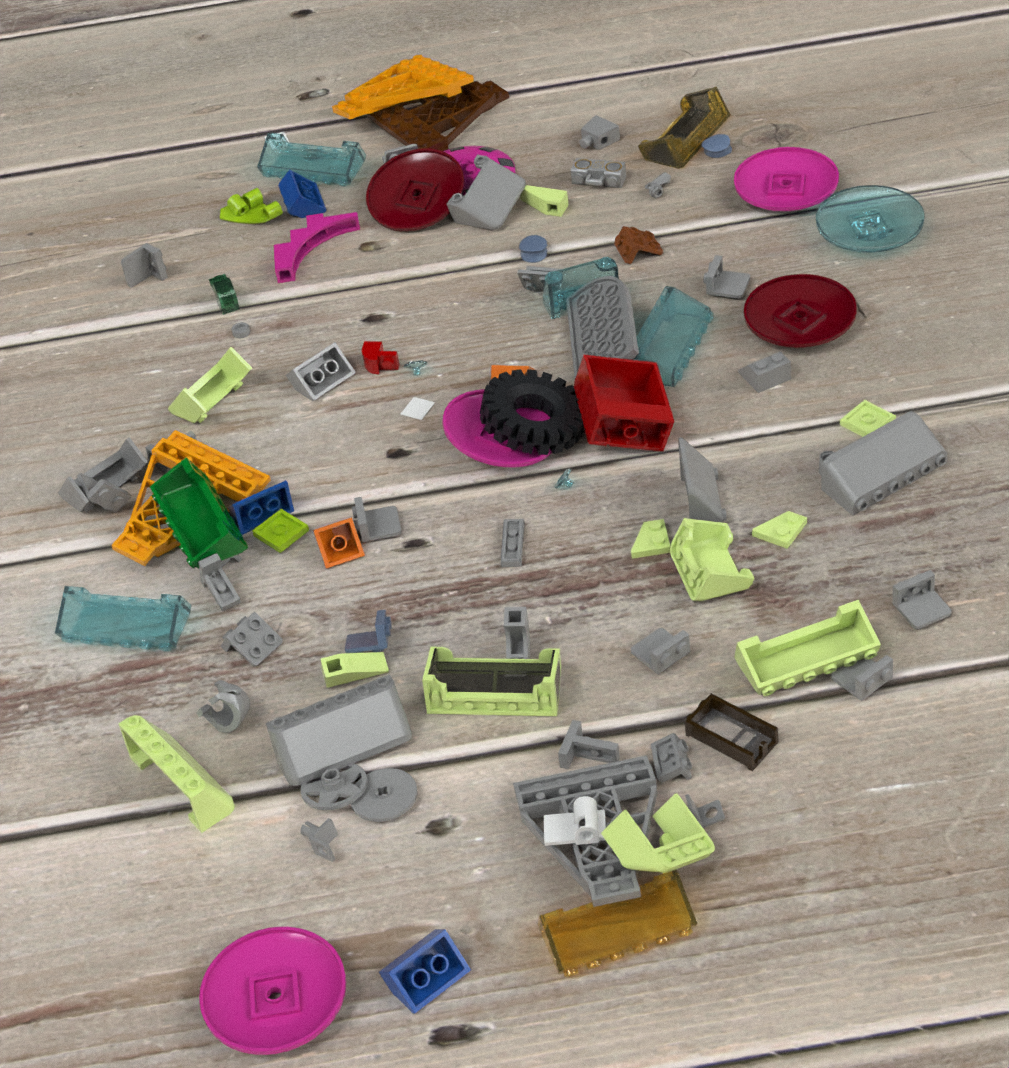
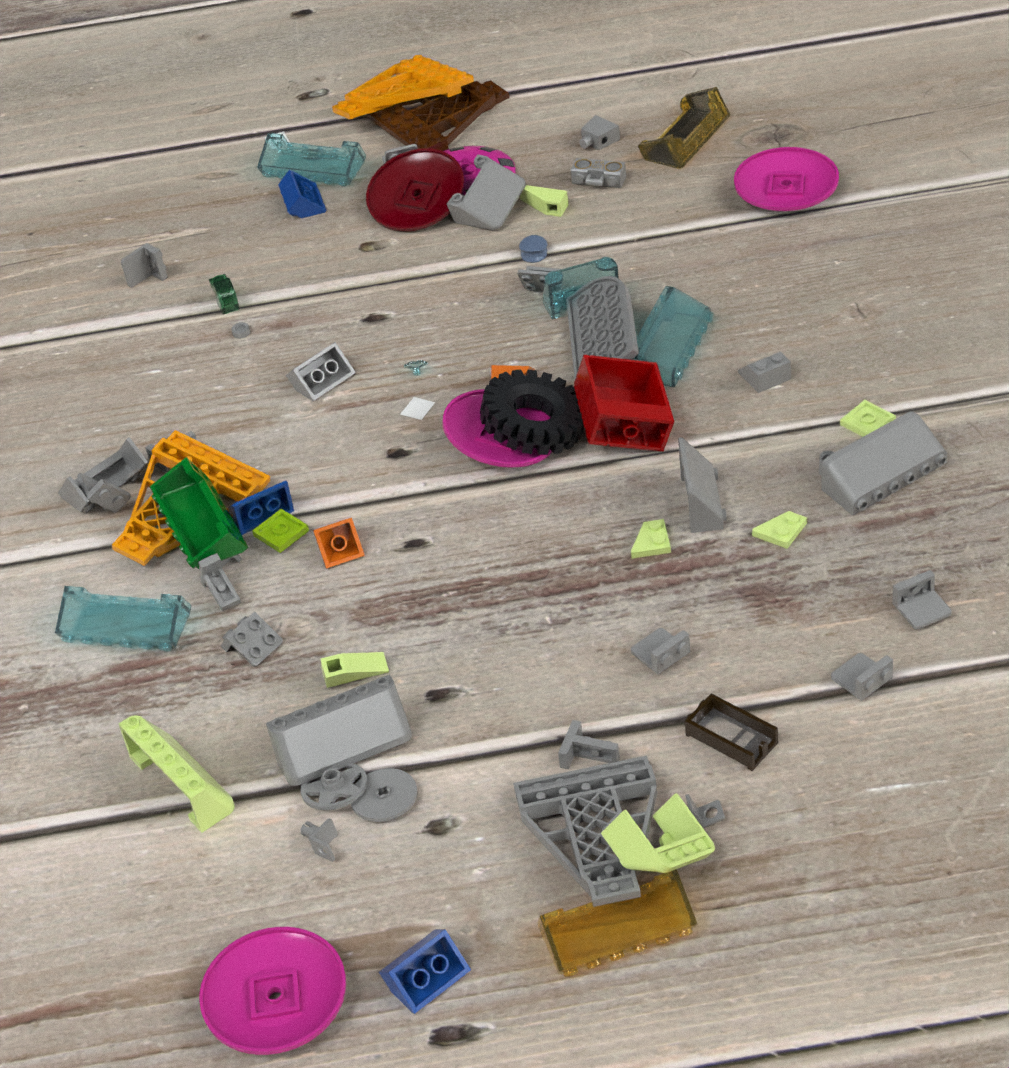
(211, 388): yellowish green windscreen -> none
(235, 707): light grey piece -> none
(249, 209): lime panel -> none
(319, 229): dark pink arch -> none
(373, 640): sand blue bracket -> none
(377, 359): red brick -> none
(377, 522): light grey bracket -> none
(492, 684): windscreen -> none
(512, 543): light grey tile -> none
(517, 633): light grey arch -> none
(564, 479): clear light blue plant -> none
(579, 827): white piece -> none
(632, 240): dark orange bracket -> none
(655, 187): light grey piece -> none
(671, 758): light grey bracket -> none
(704, 561): yellowish green windscreen -> none
(717, 146): sand blue piece -> none
(724, 282): light grey bracket -> none
(800, 310): dark red dish -> none
(808, 650): yellowish green windscreen -> none
(891, 213): clear light blue dish -> none

